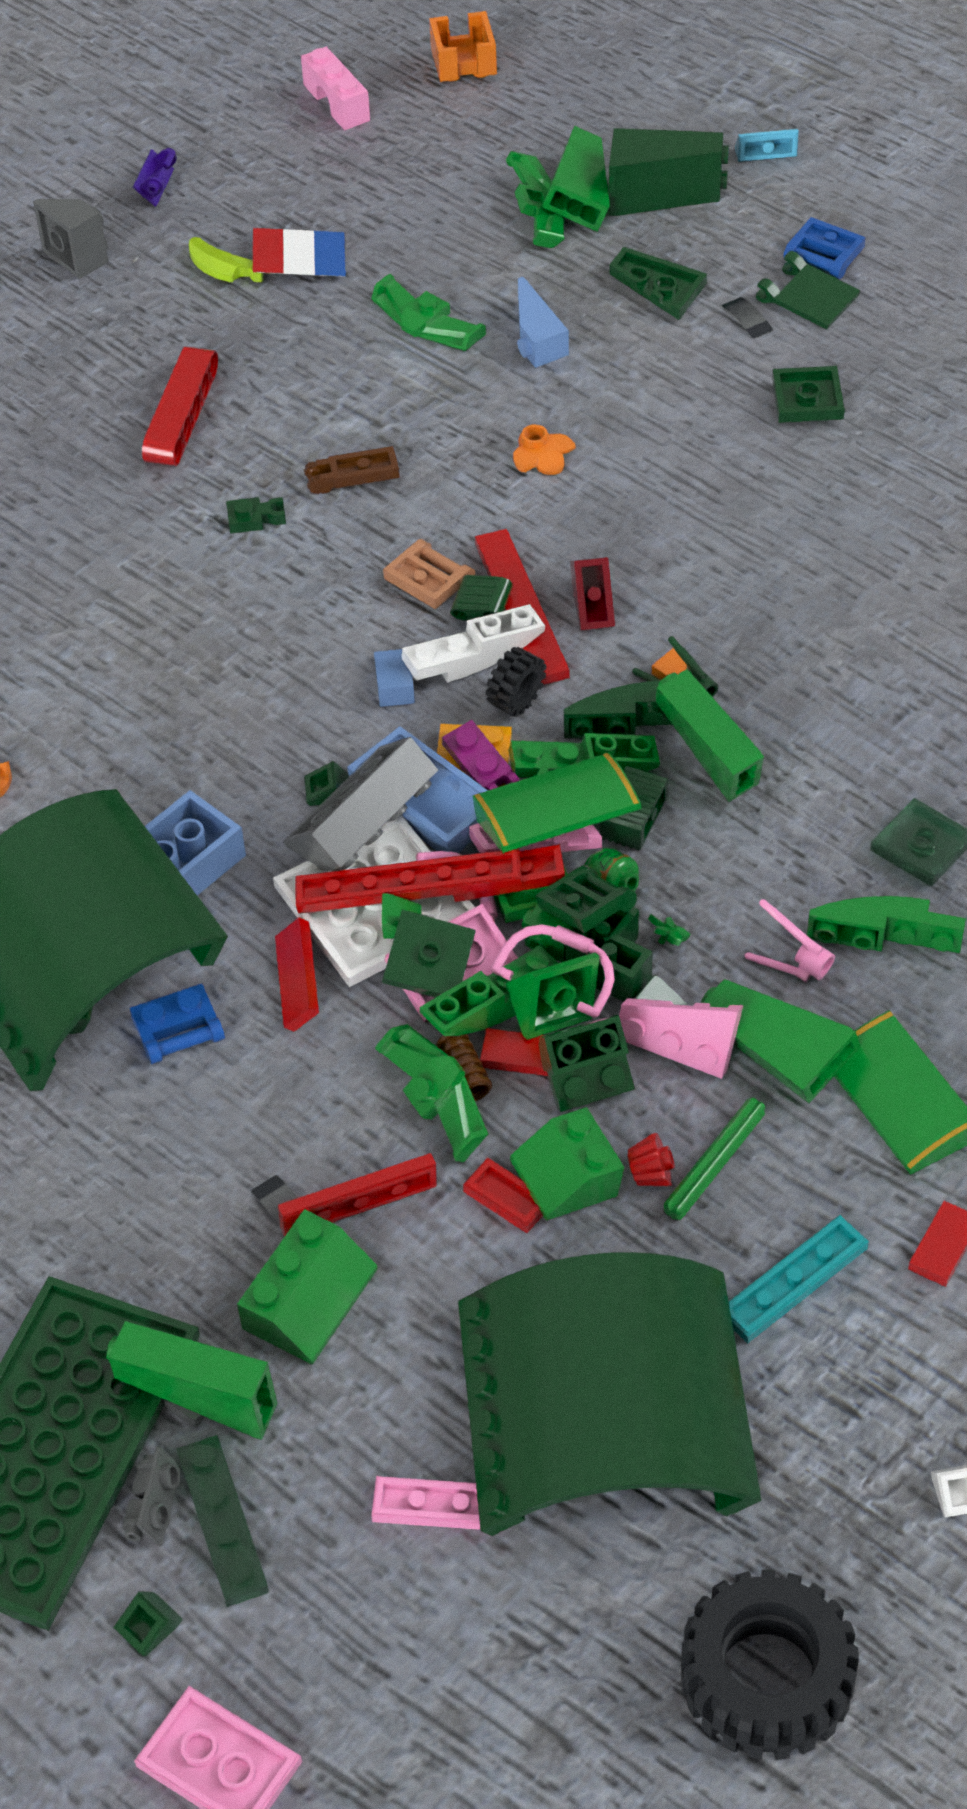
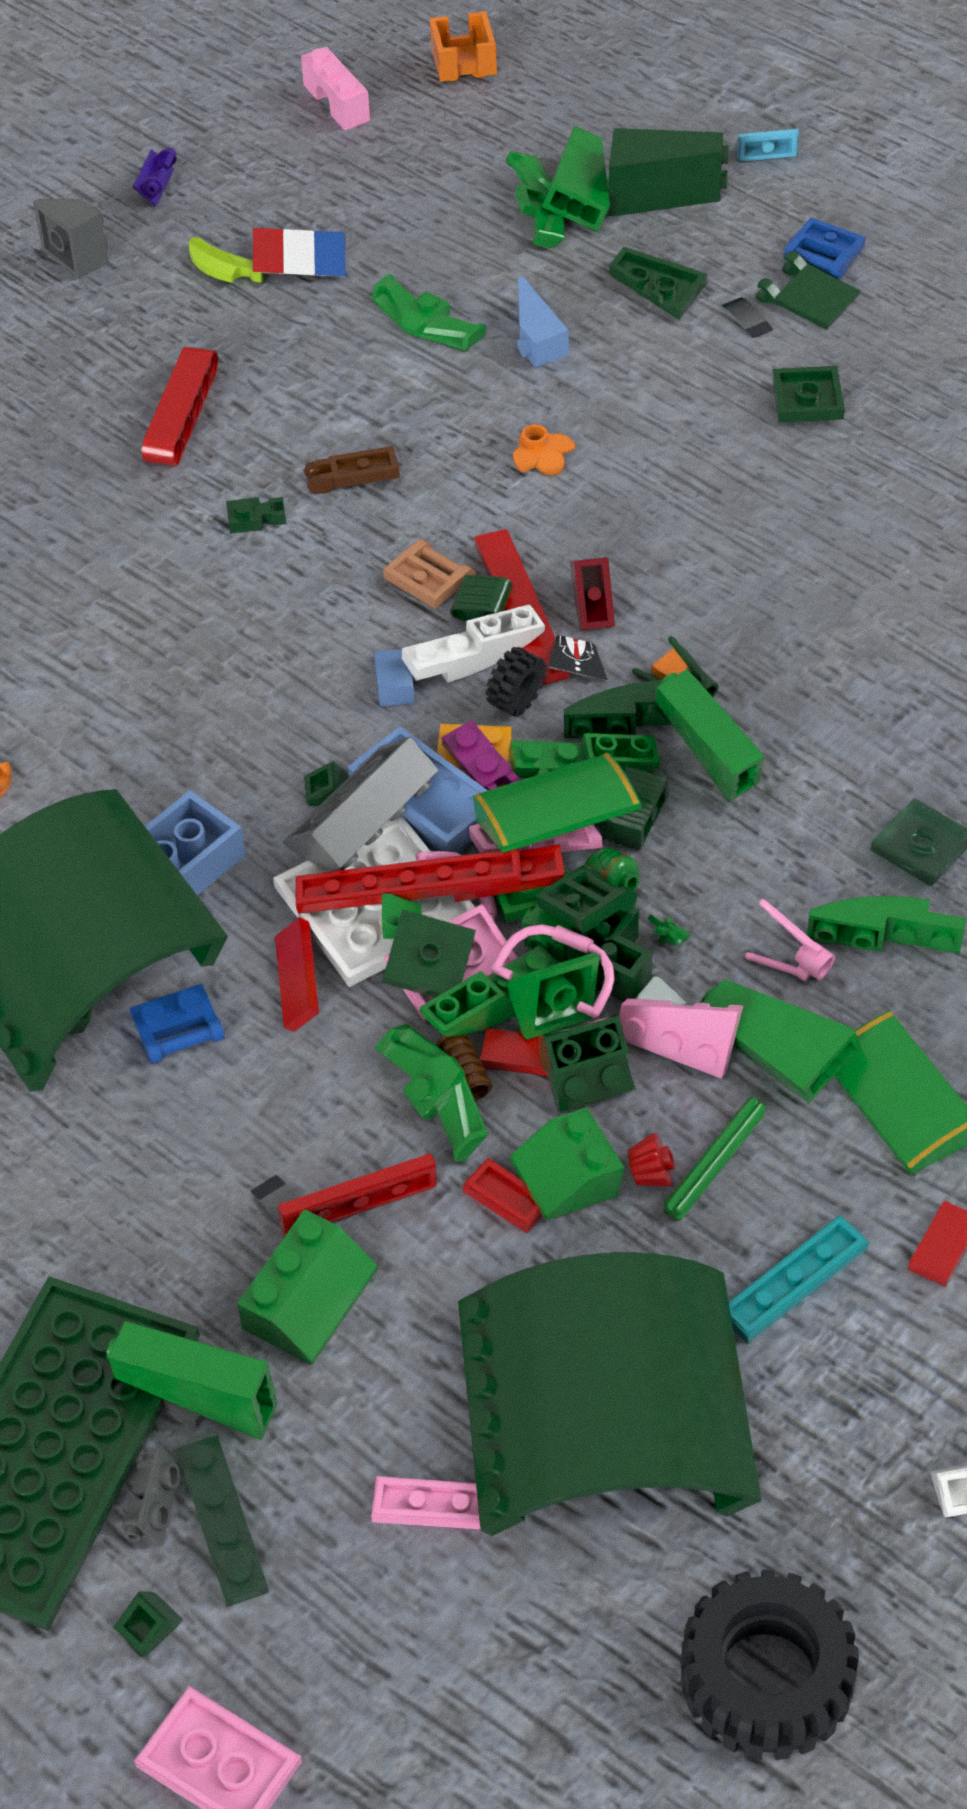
(576, 657): none -> black sticker

